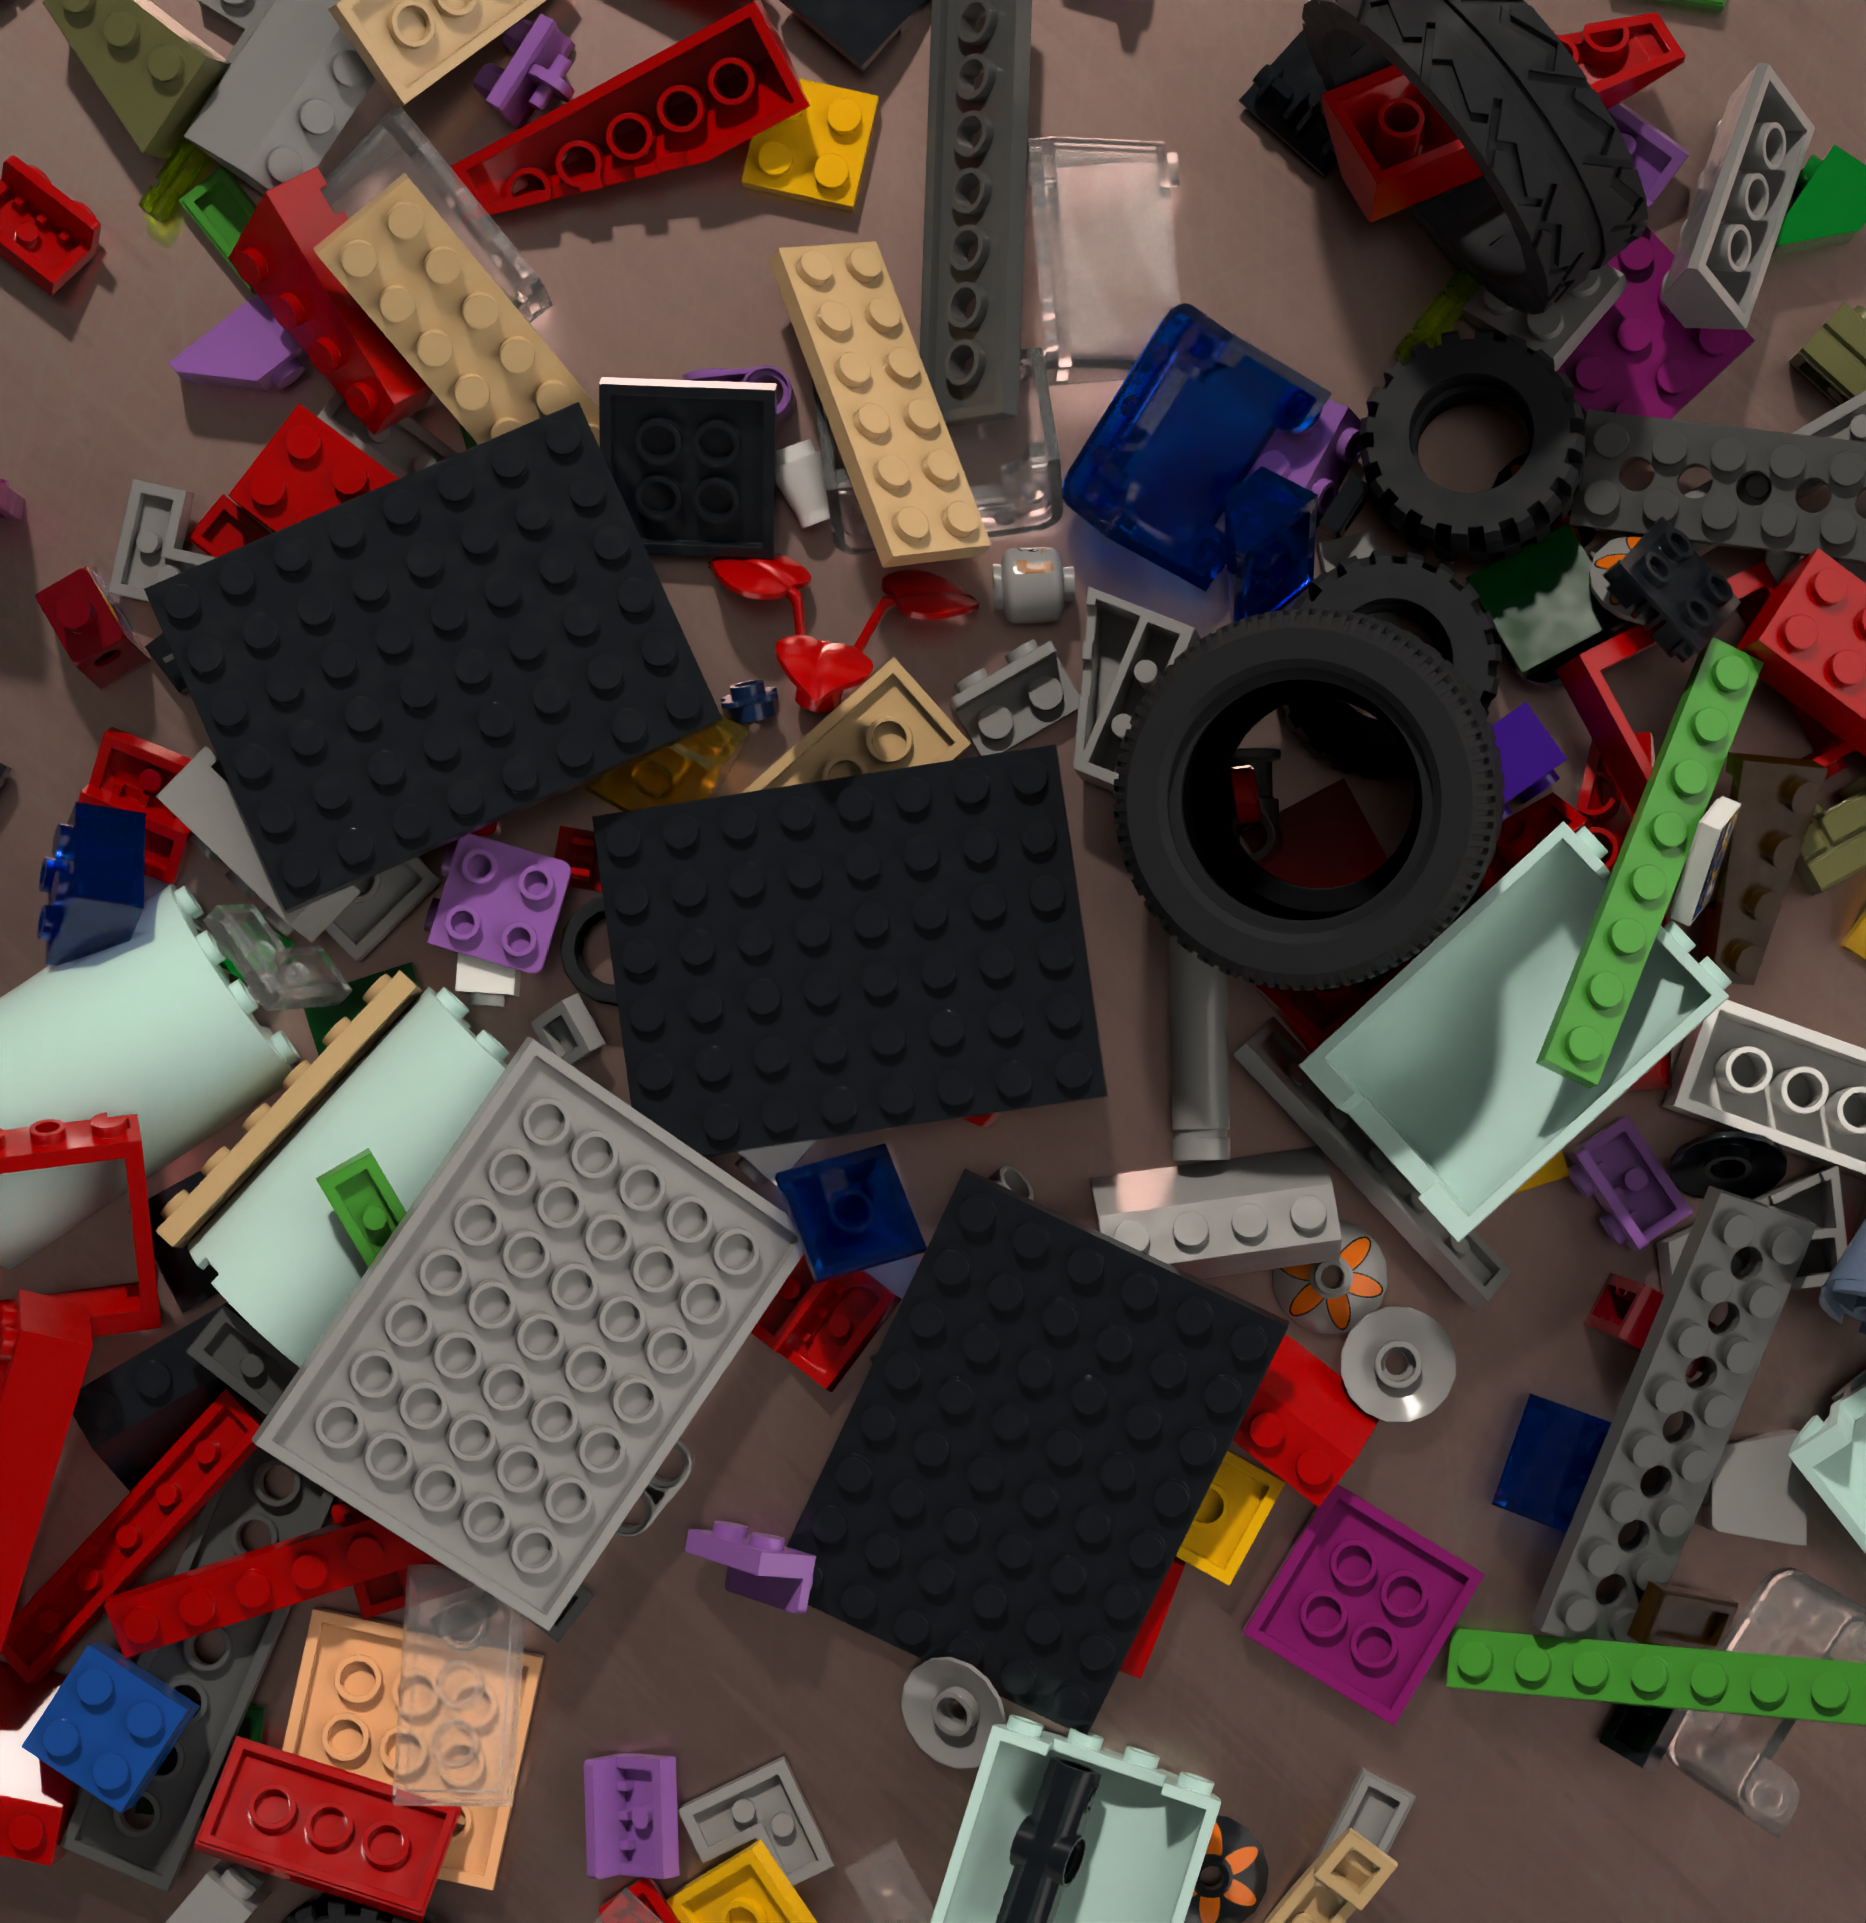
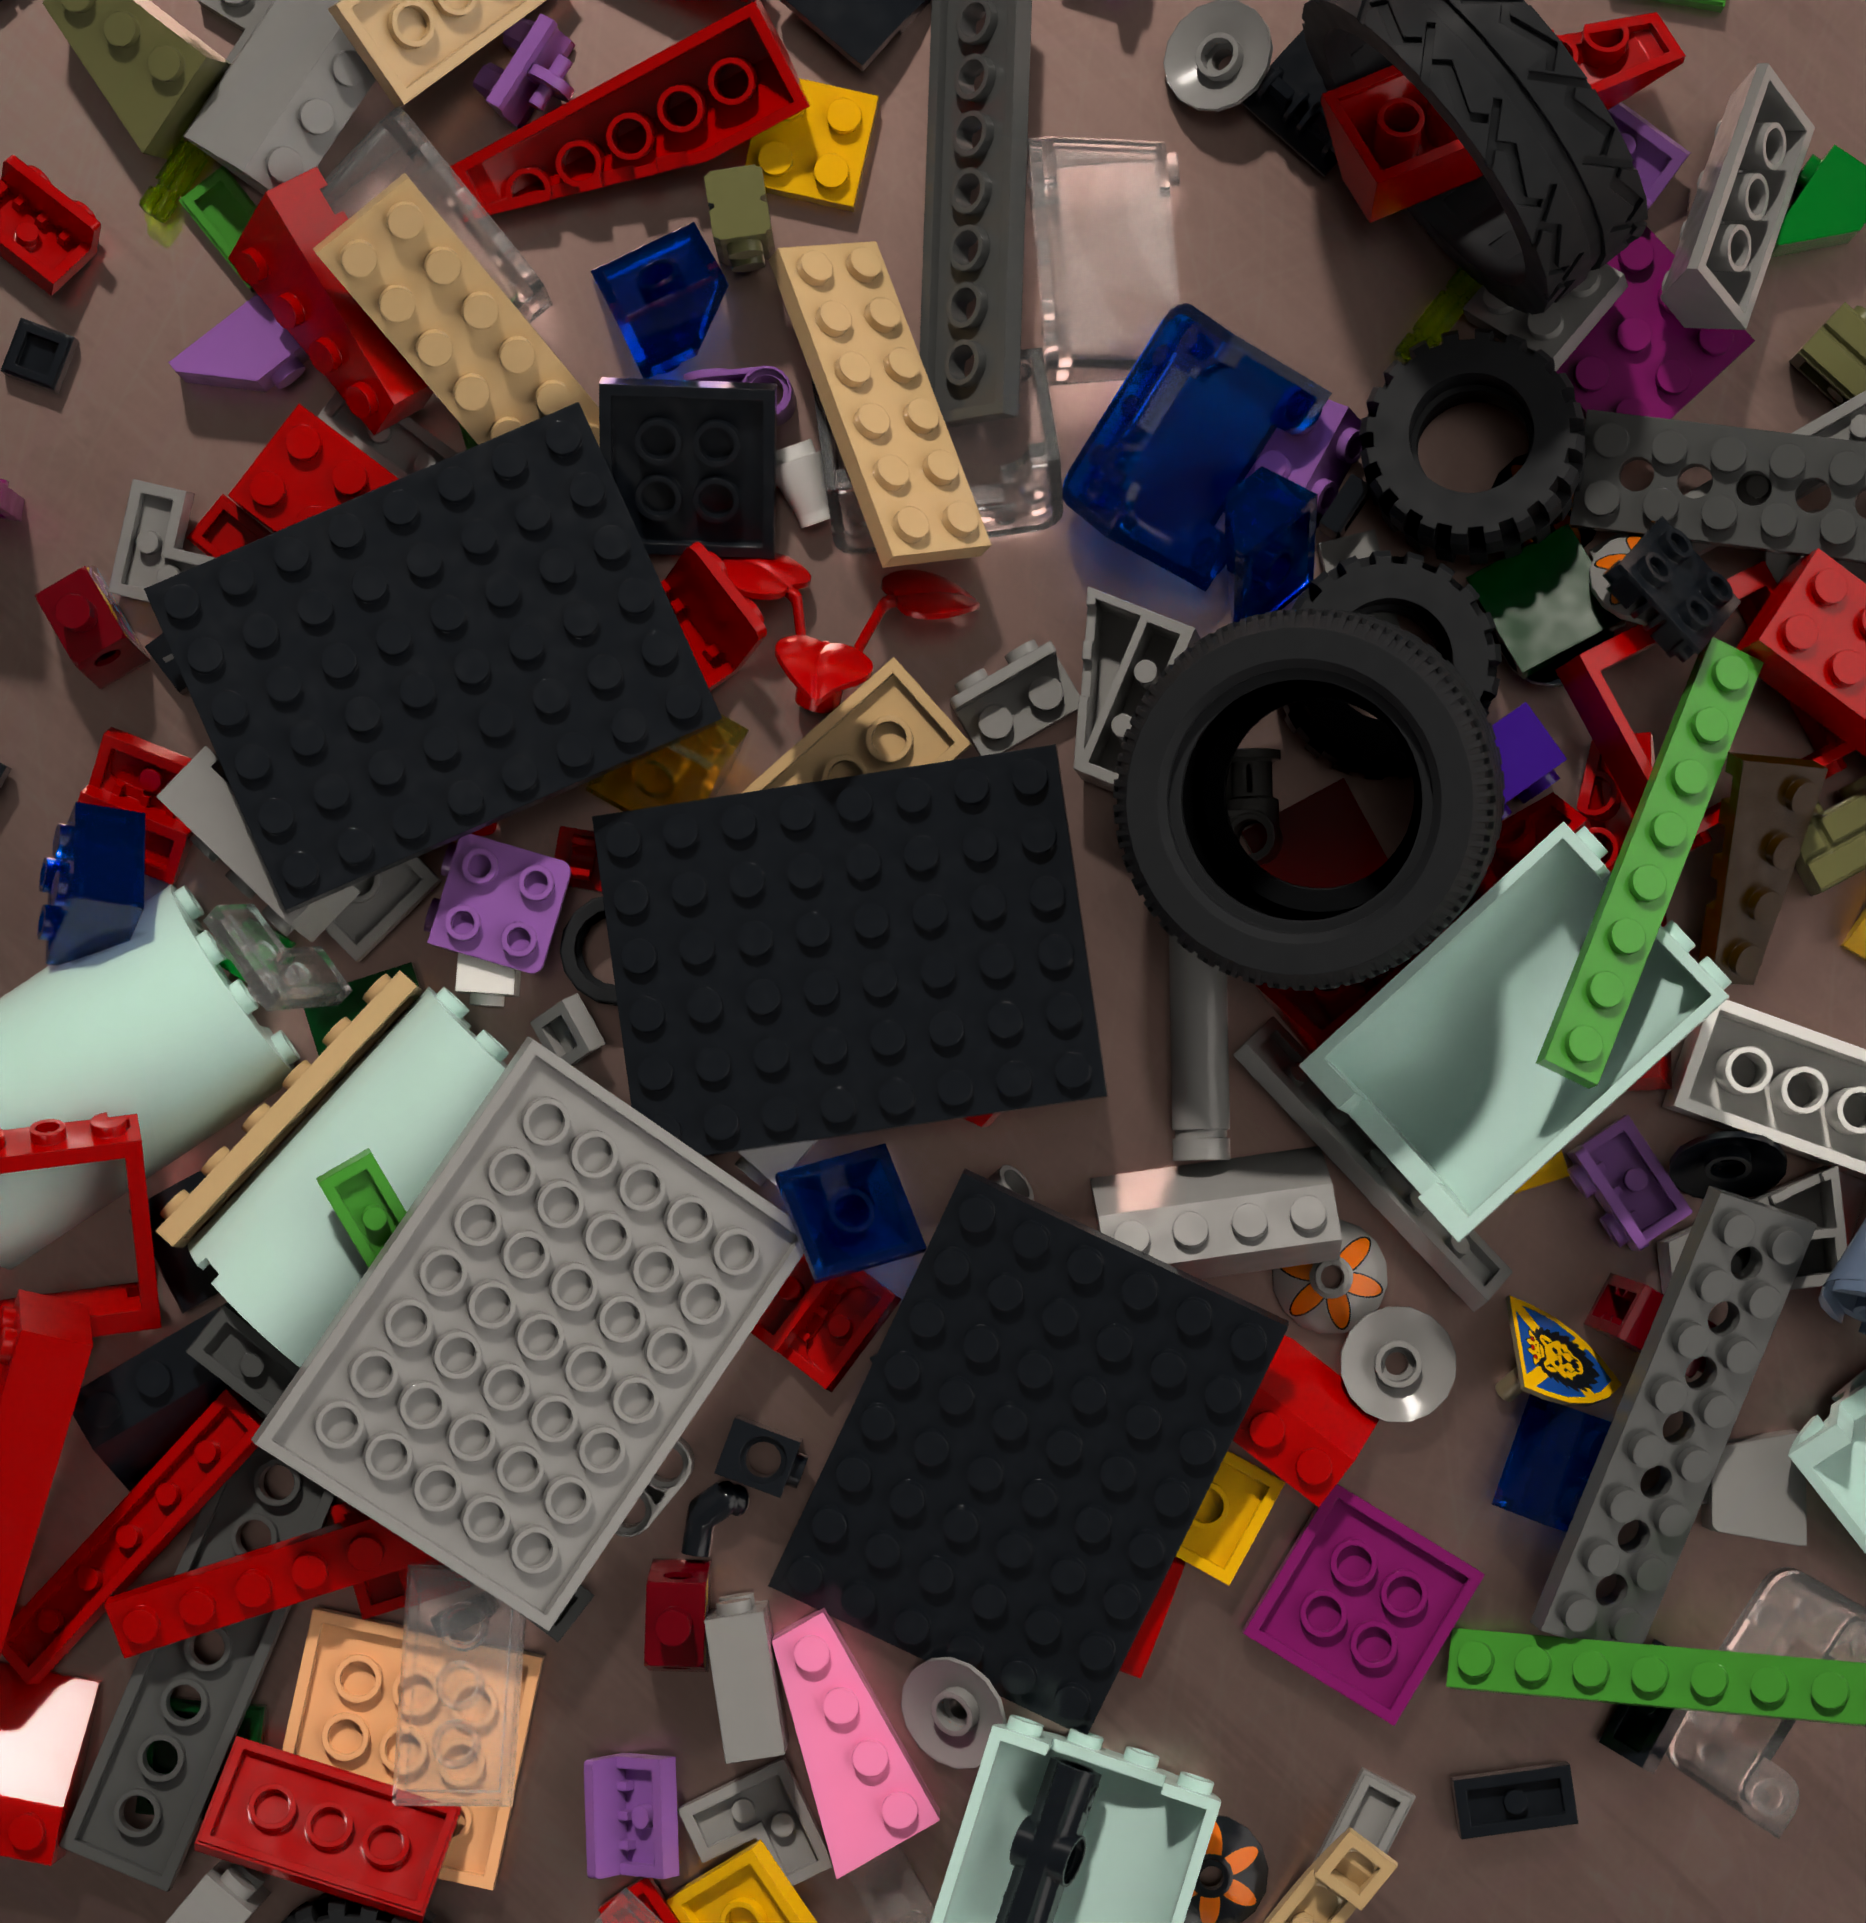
(39, 355): none -> black tile
(110, 1726): blue brick -> none
(663, 298): none -> clear blue slope
(677, 1615): none -> dark red torso
(709, 1510): none -> black arm
(713, 614): none -> red bracket
(735, 1464): none -> black brick
(740, 217): none -> olive brick
(746, 1679): none -> light grey brick
(750, 701): dark blue plate -> none
(757, 1564): medium lavender bracket -> none
(852, 1754): none -> bright pink wedge
(1032, 585): light grey head -> none
(1201, 44): none -> light grey dish
(1246, 794): red tile -> none
(1514, 1800): none -> black plate
(1553, 1361): none -> shield
(1682, 1617): dark brown tile -> none
(1704, 860): white tile -> none

